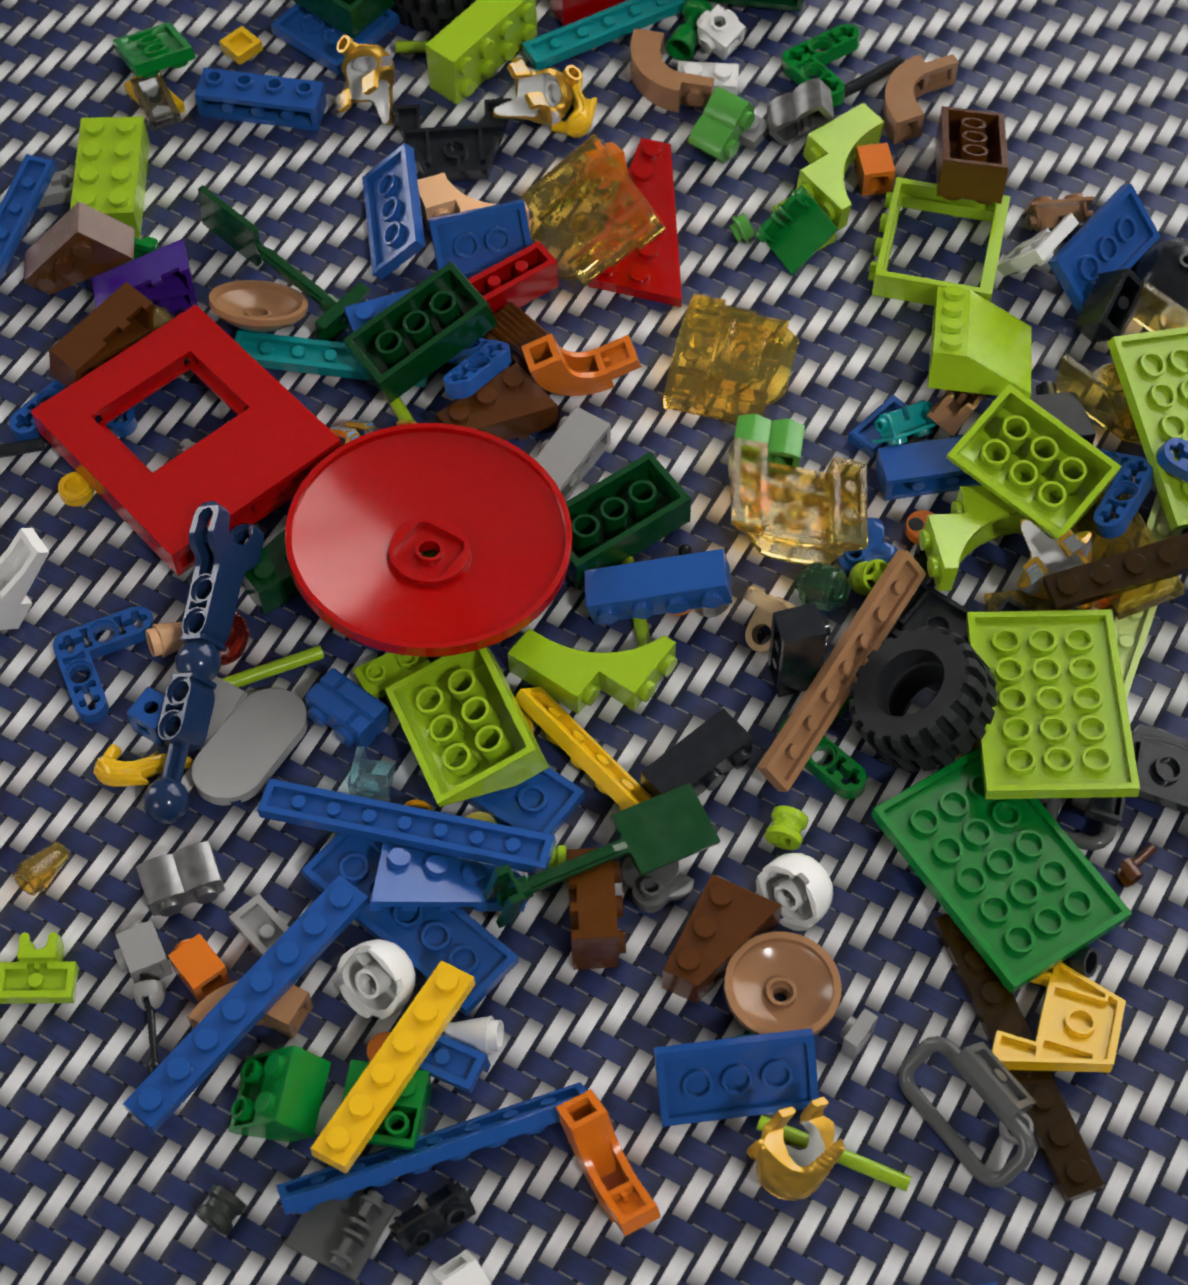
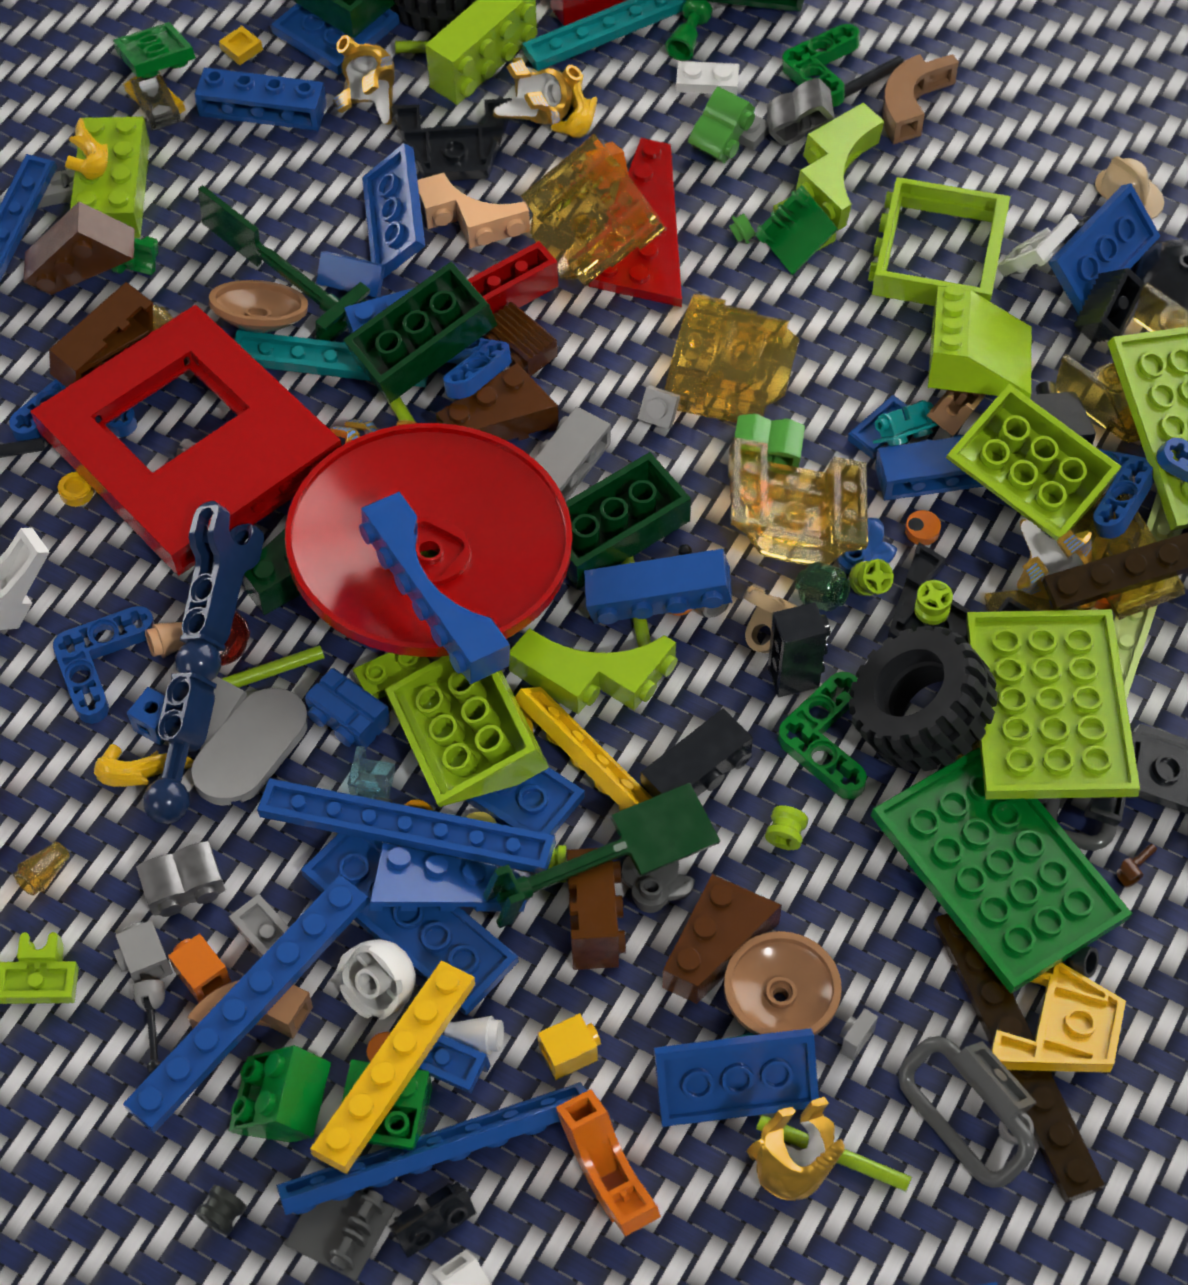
(95, 153): none -> yellow piece
(159, 275): dark purple wedge -> none
(346, 272): none -> blue tile
(471, 639): none -> blue arch
(480, 236): blue plate -> none
(569, 1046): none -> yellow brick
(579, 372): orange arch -> none
(658, 81): medium nougat arch -> none
(659, 407): none -> light grey plate
(720, 31): white brick -> none
(799, 886): white cylinder -> none
(834, 680): medium nougat plate -> none
(874, 169): orange brick -> none
(936, 593): none -> lime wheel
(971, 155): reddish brown brick -> none
(973, 520): lime arch -> none
(1046, 211): medium nougat hinge -> none
(1133, 172): none -> tan piece

